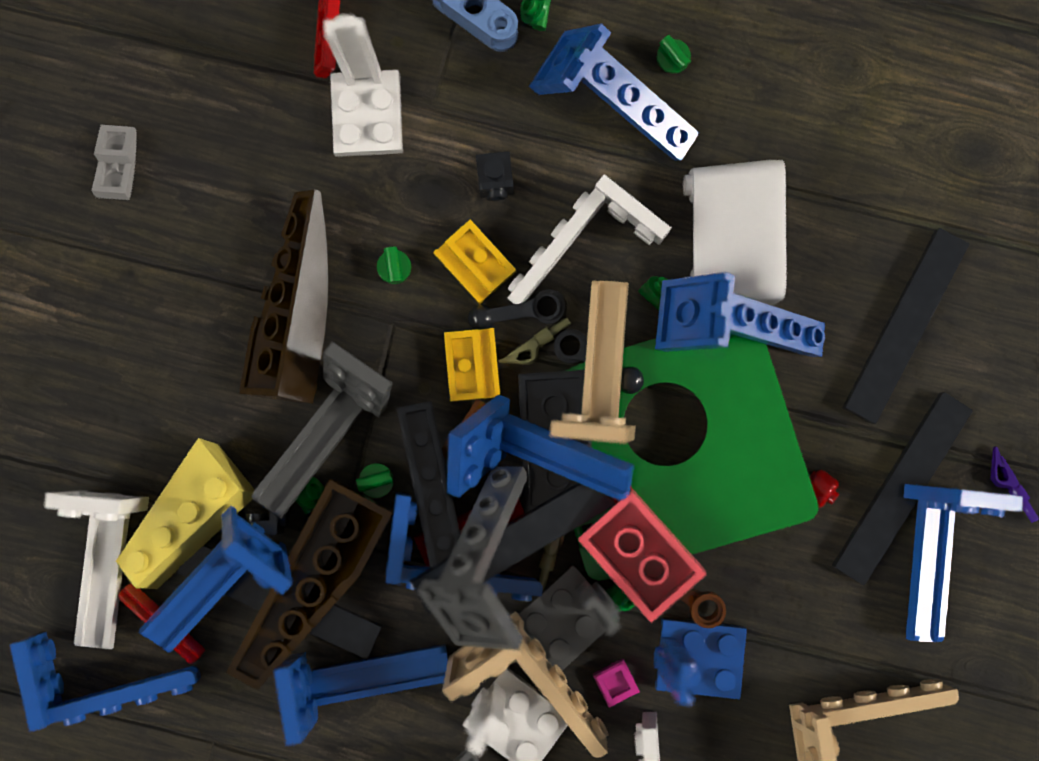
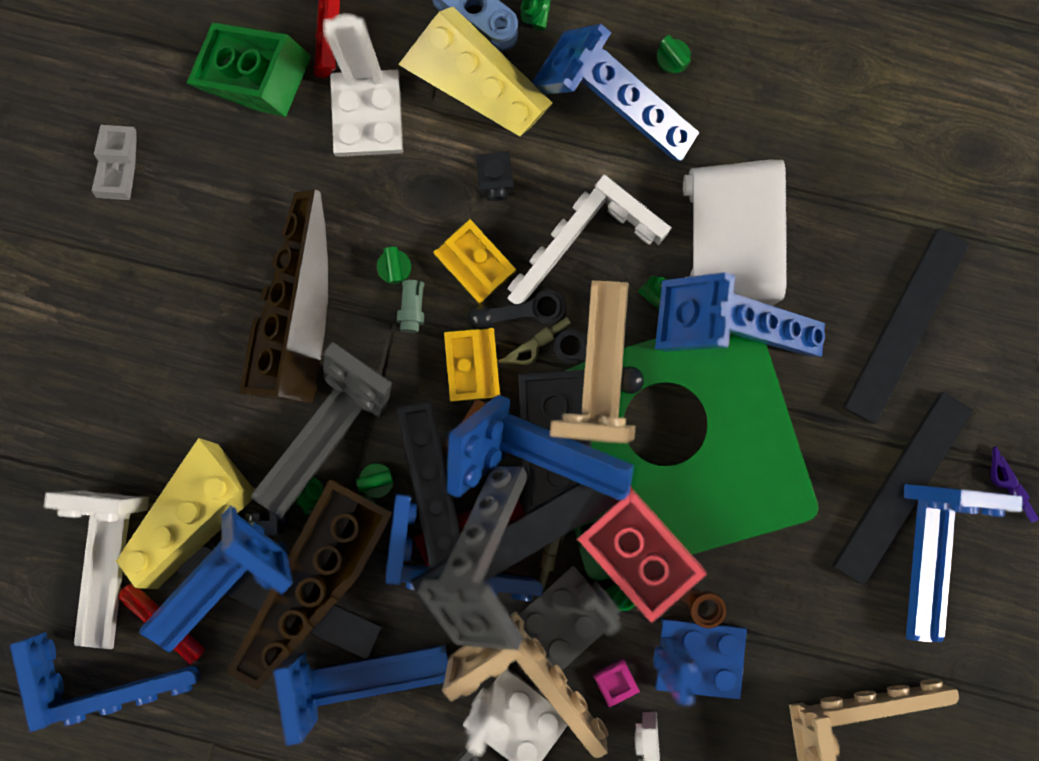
(250, 67): none -> green slope
(410, 314): none -> sand green animal
(475, 72): none -> light yellow wedge
(824, 487): red piece -> none

